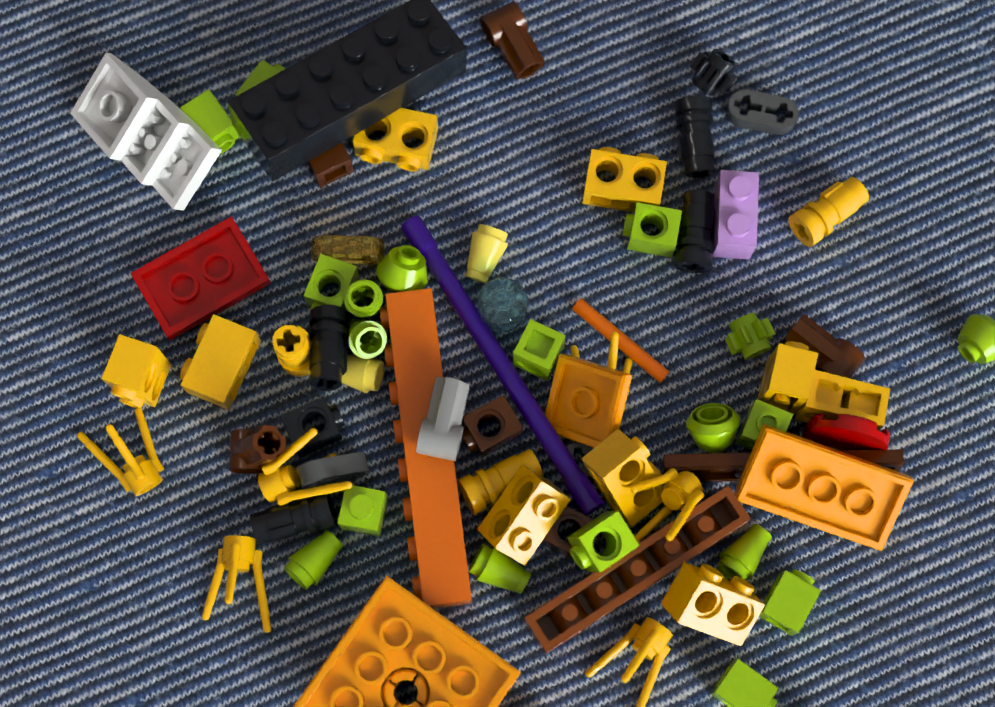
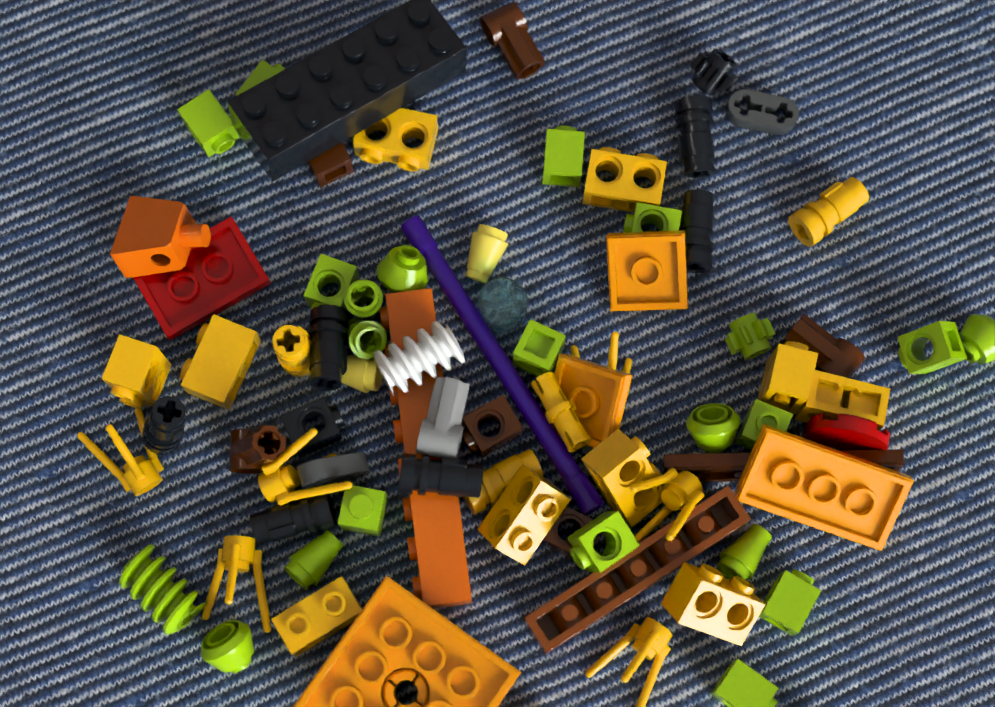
(145, 131): white slope -> none
(156, 237): none -> orange torso
(159, 591): none -> lime piece
(164, 426): none -> black axle
(228, 646): none -> lime cone
(317, 617): none -> yellow brick
(349, 249): clear yellow beam -> none
(418, 357): none -> white piece
(443, 477): none -> black axle
(498, 570): lime cone -> none
(560, 411): none -> yellow pin
(563, 156): none -> lime brick
(625, 344): orange piece -> none
(647, 270): none -> light orange tile
(735, 214): lavender brick -> none
(946, 347): none -> lime brick

